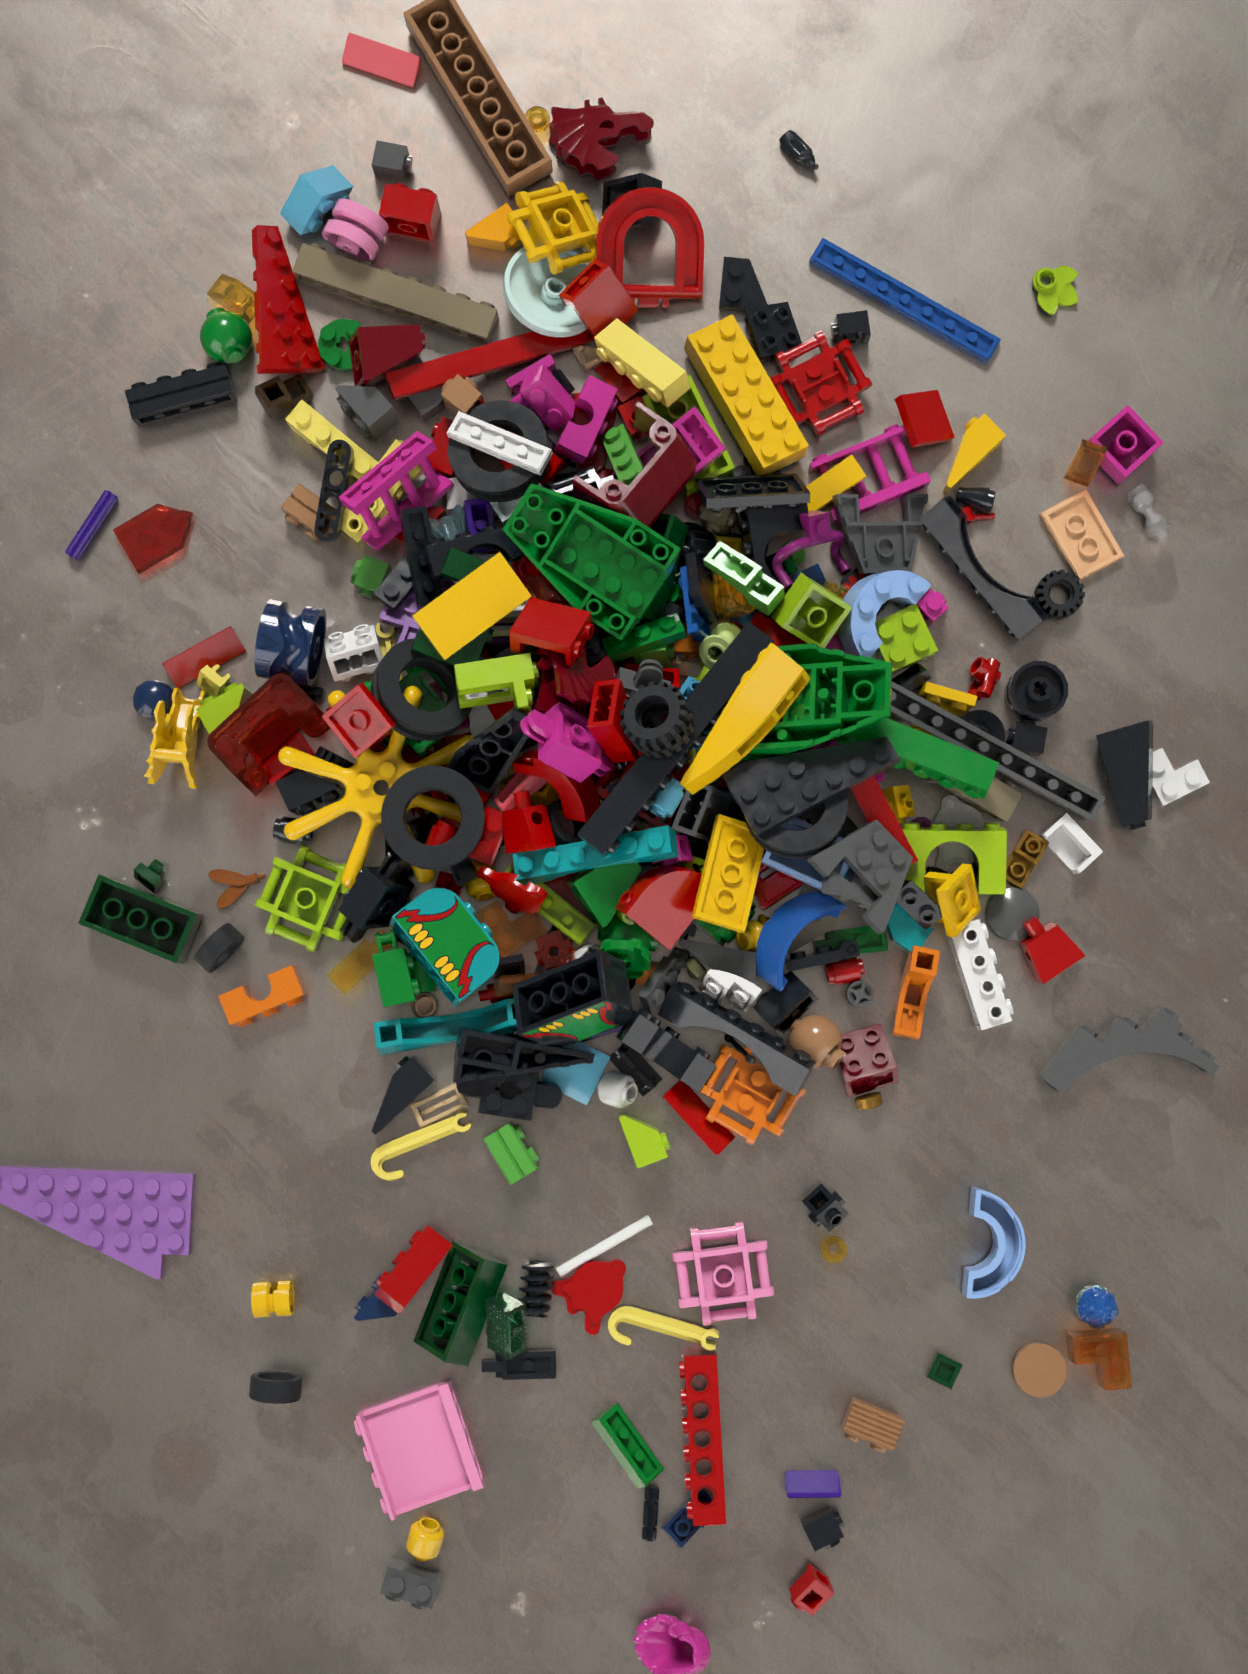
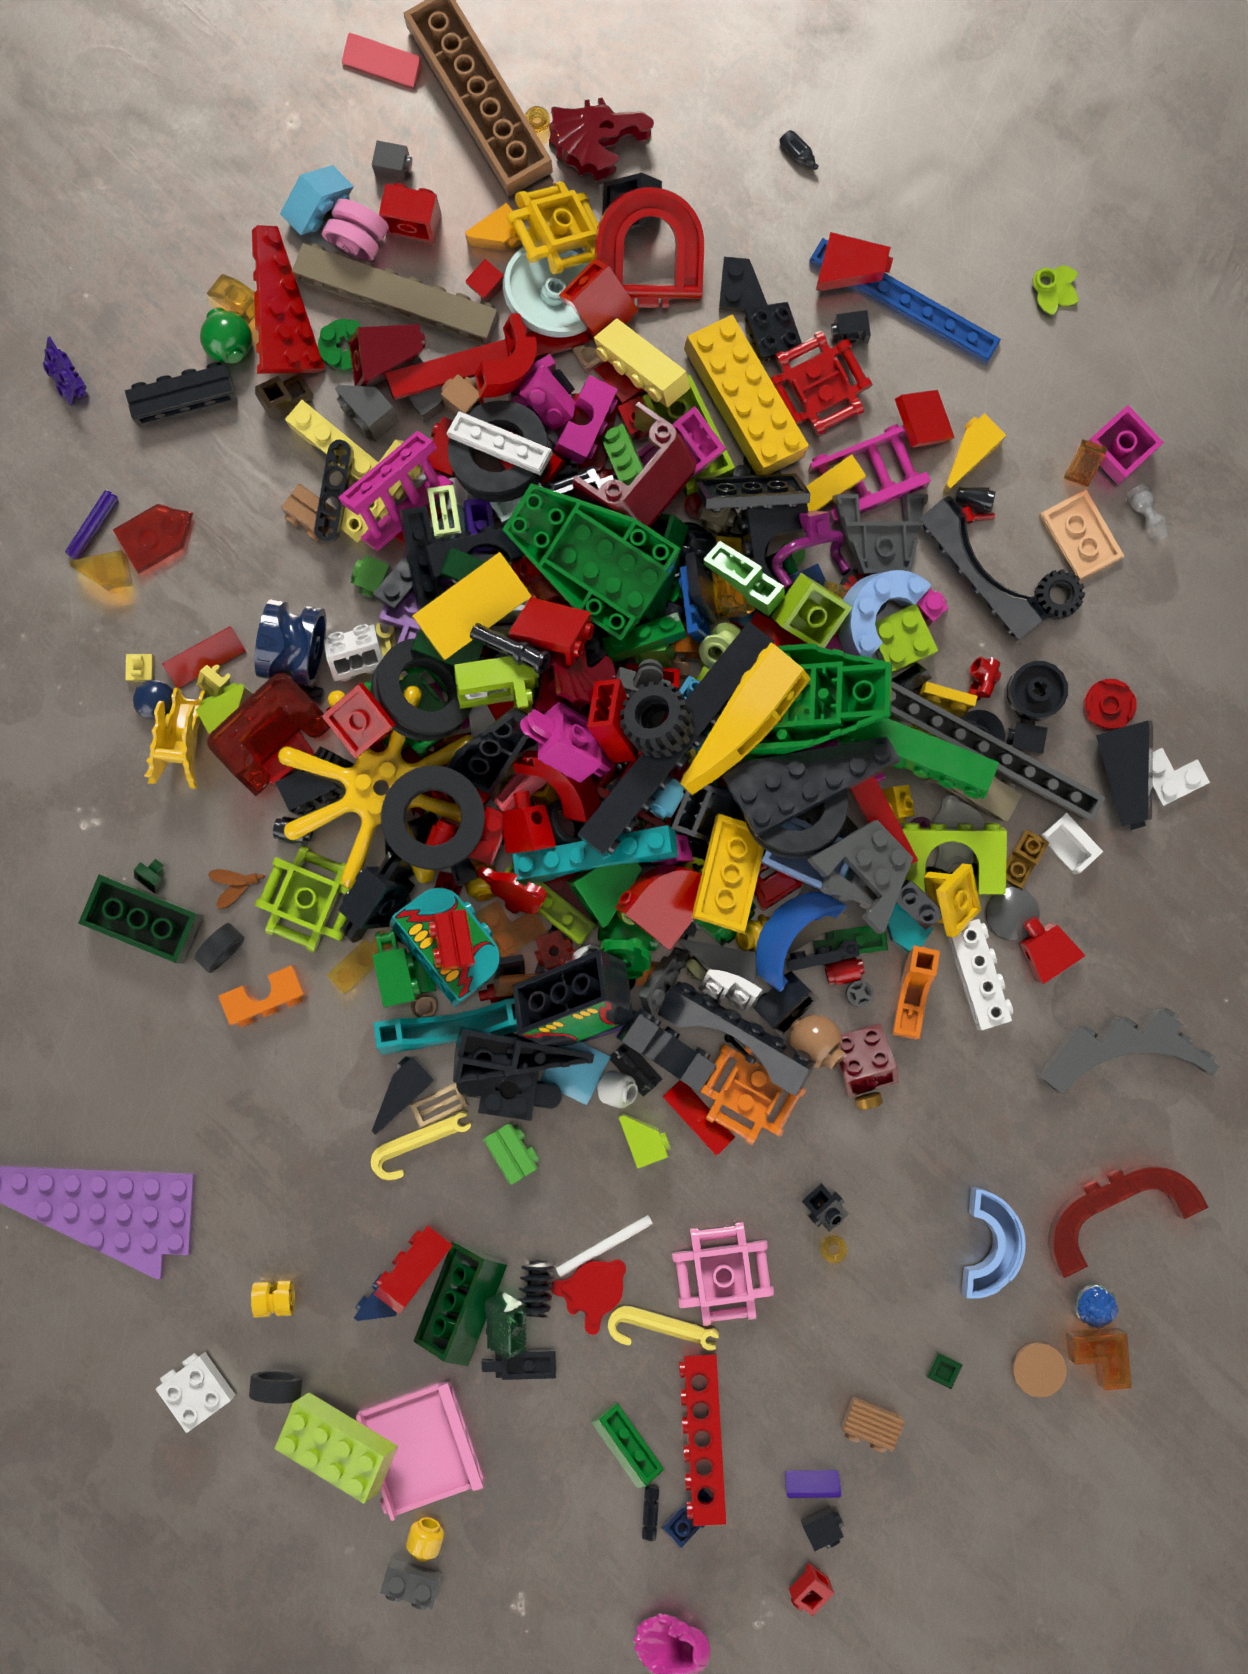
(61, 369): none -> dark purple hinge
(106, 570): none -> clear yellow slope
(139, 667): none -> light yellow tile
(194, 1391): none -> white brick
(336, 1447): none -> lime brick
(447, 532): none -> yellowish green tile
(452, 940): none -> red brick
(486, 281): none -> red panel
(505, 375): none -> red arch
(520, 651): none -> black pin
(852, 262): none -> red slope
(1099, 1196): none -> clear red arch
(1109, 704): none -> red tile

